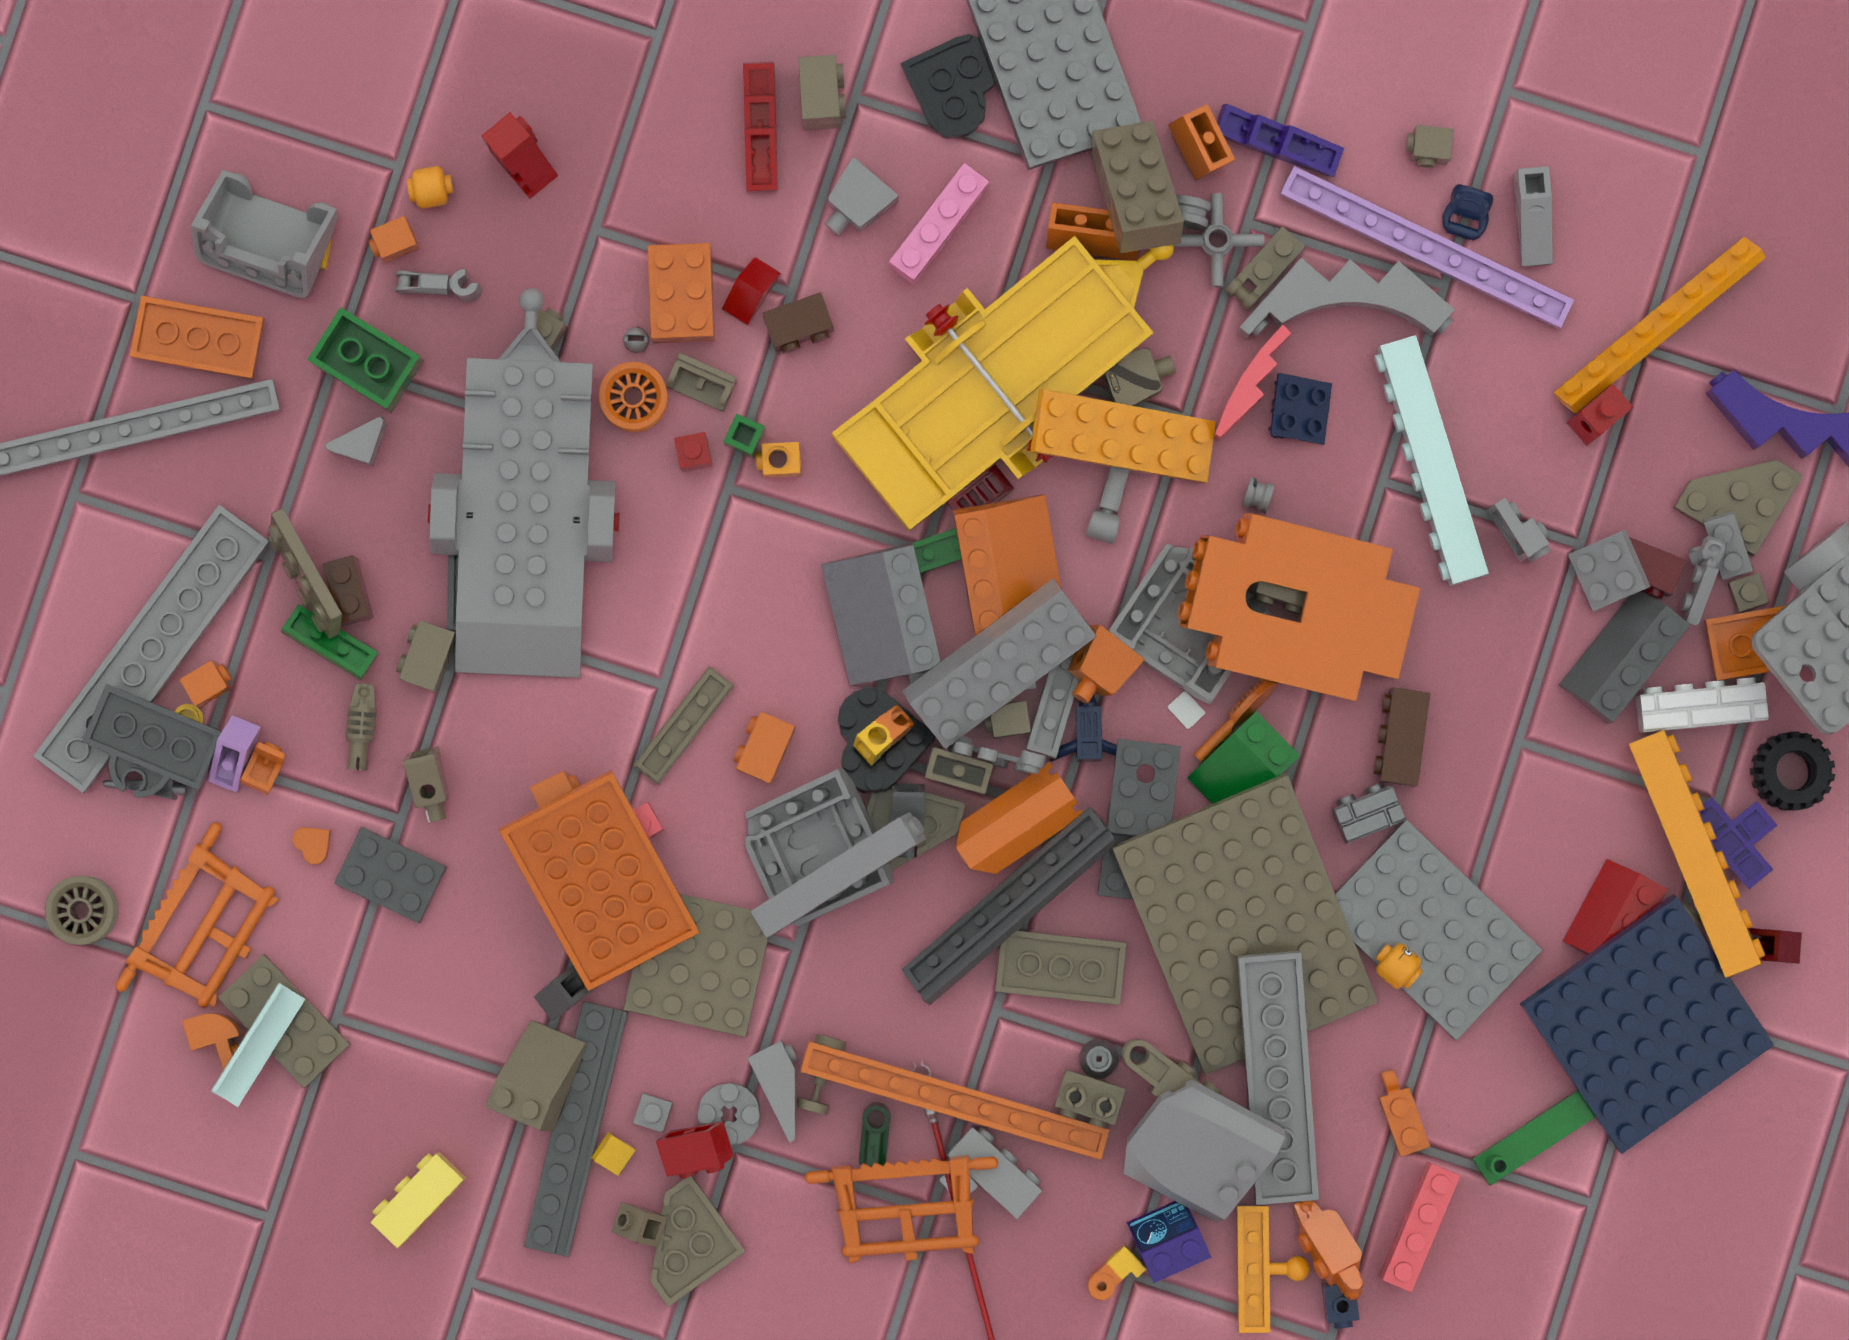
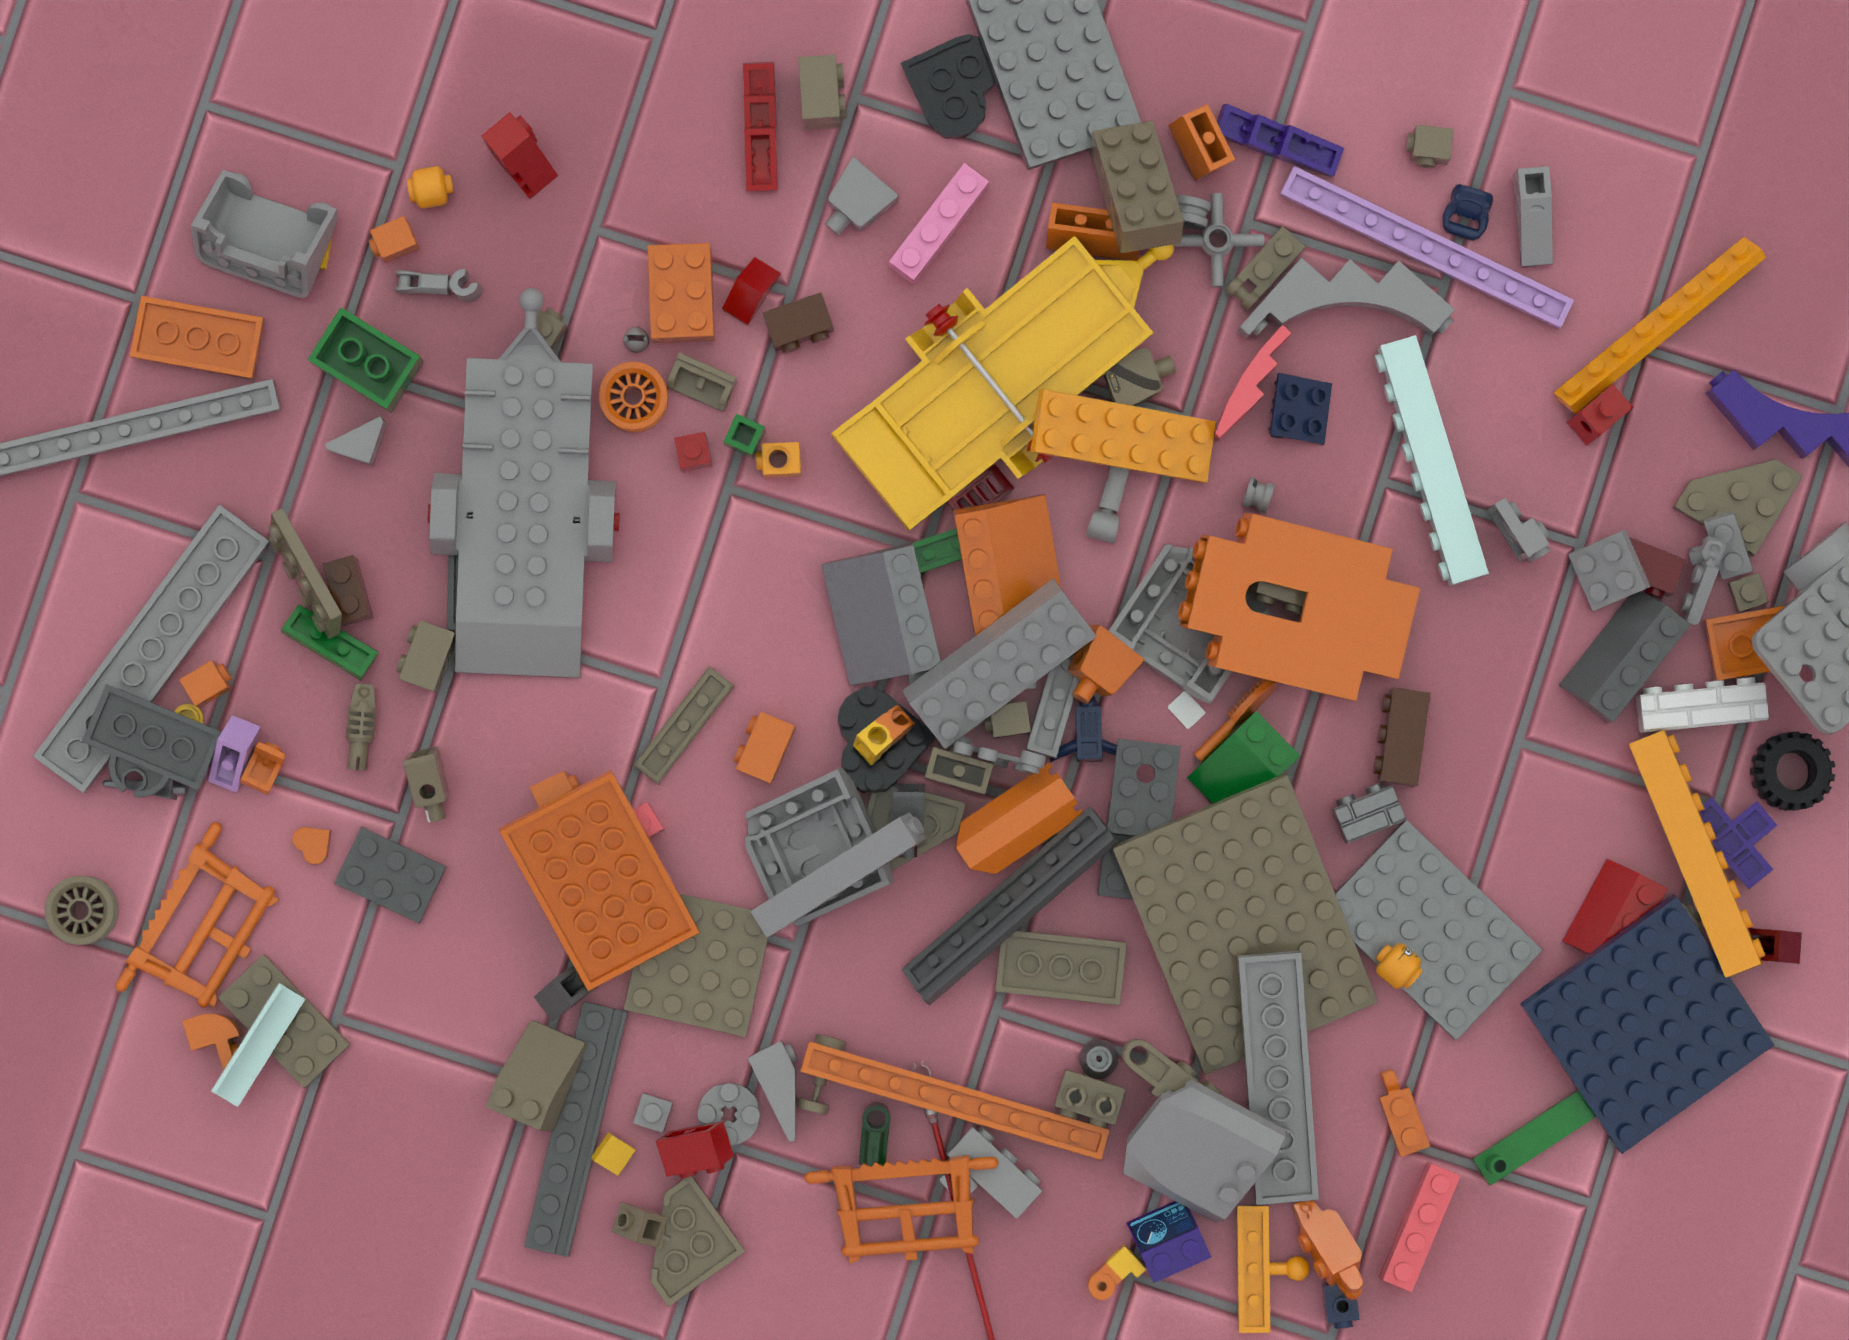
(417, 1198): light yellow brick -> none

